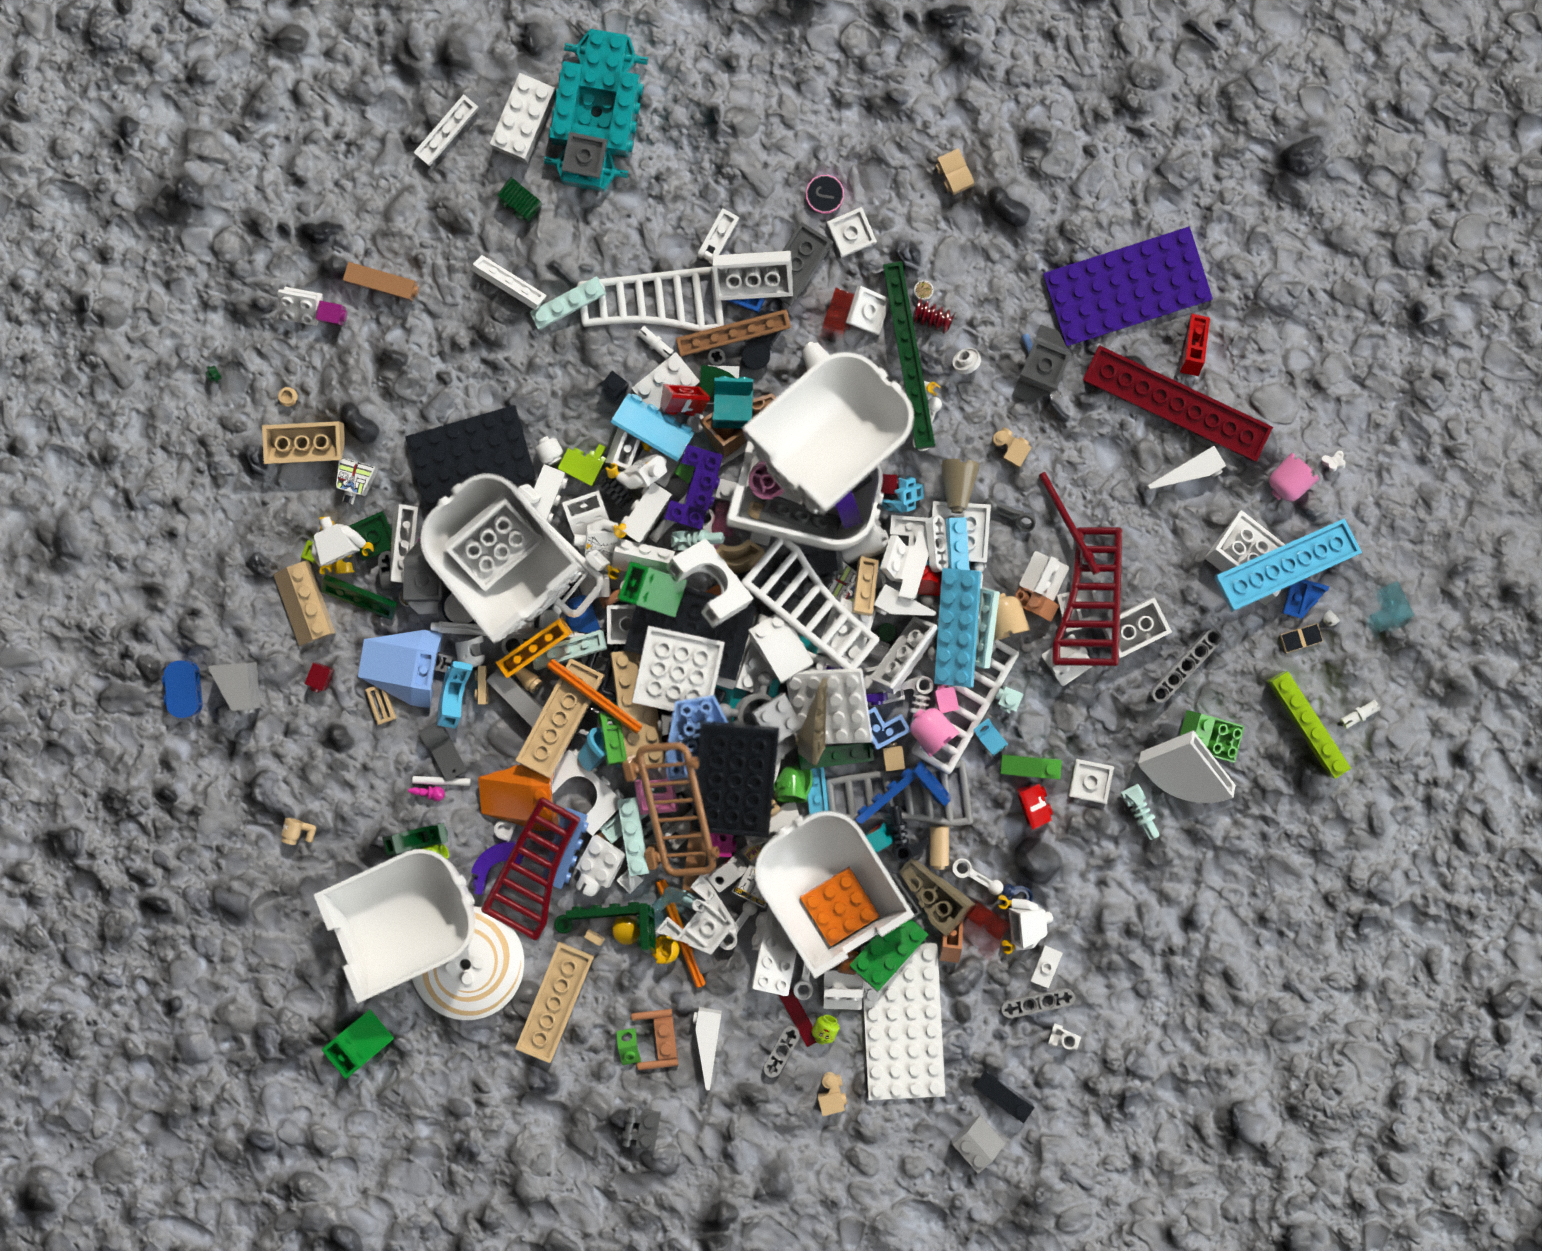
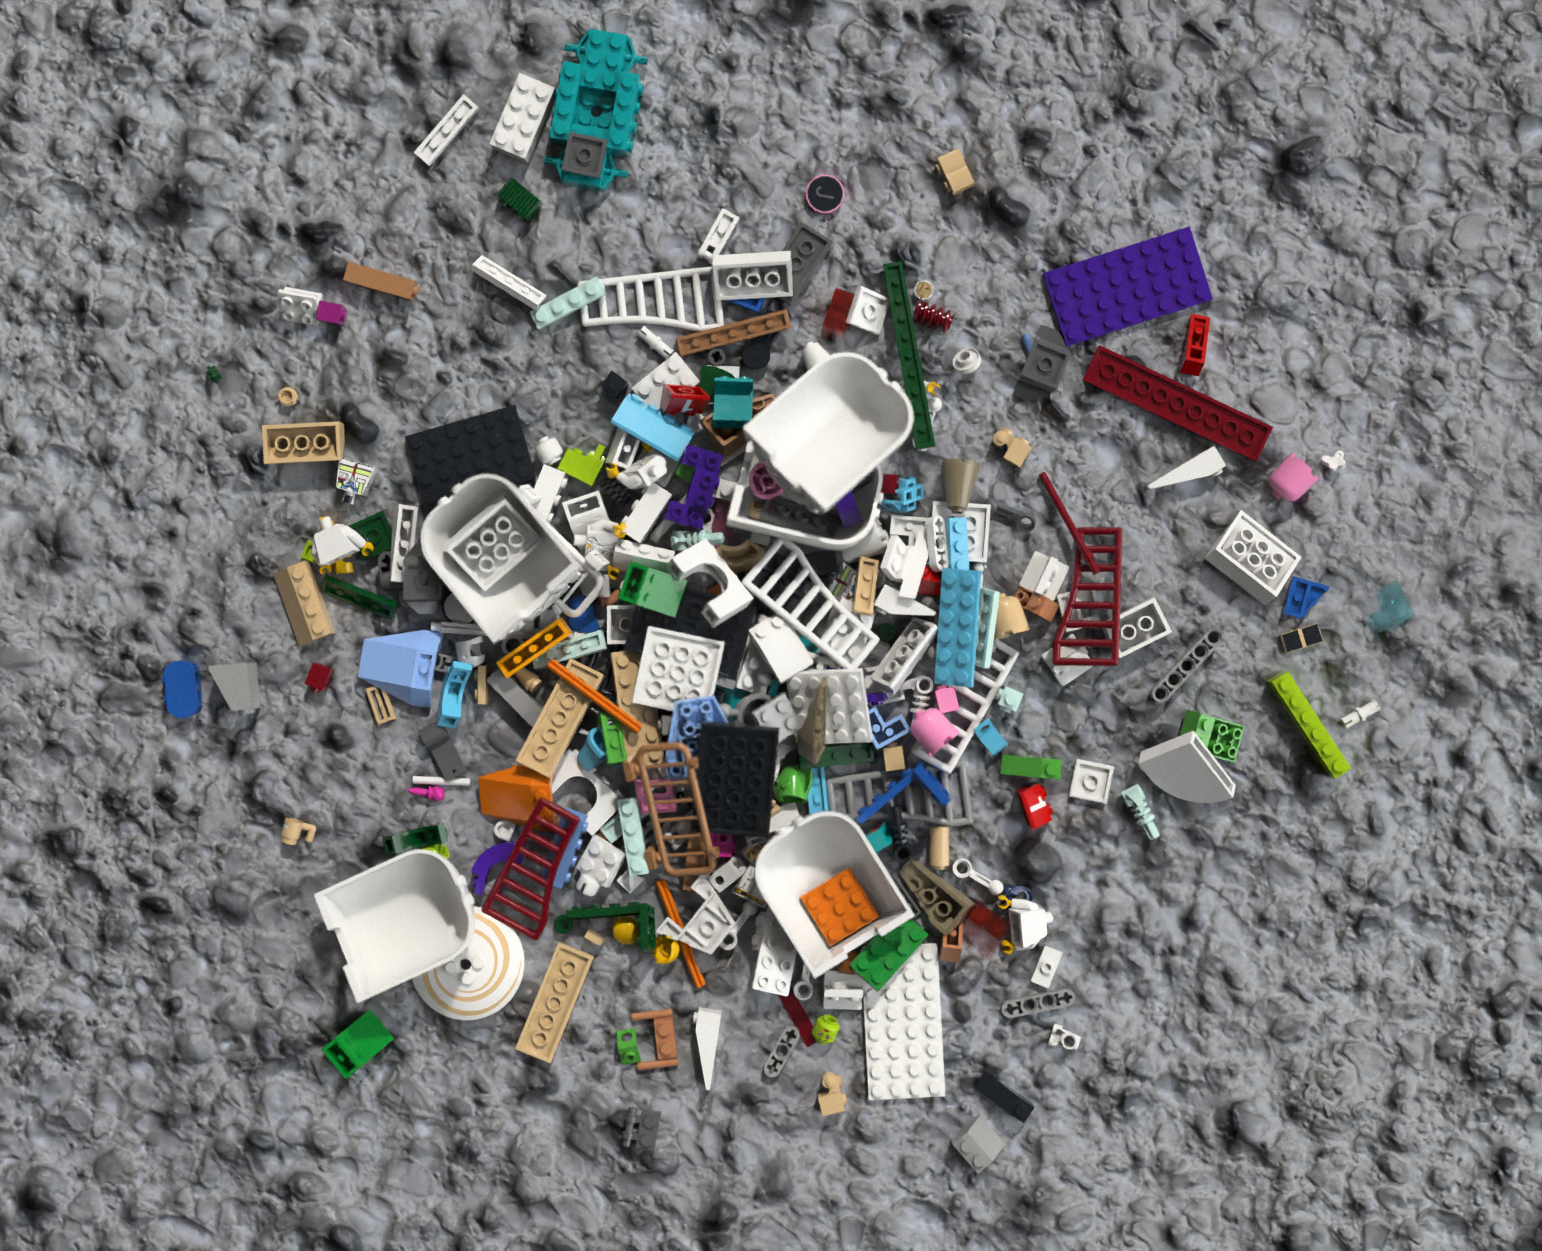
(678, 896): clear light blue arm -> none
(851, 232): white tile -> none
(1287, 565): medium azure plate -> none
(1330, 618): white hinge -> none

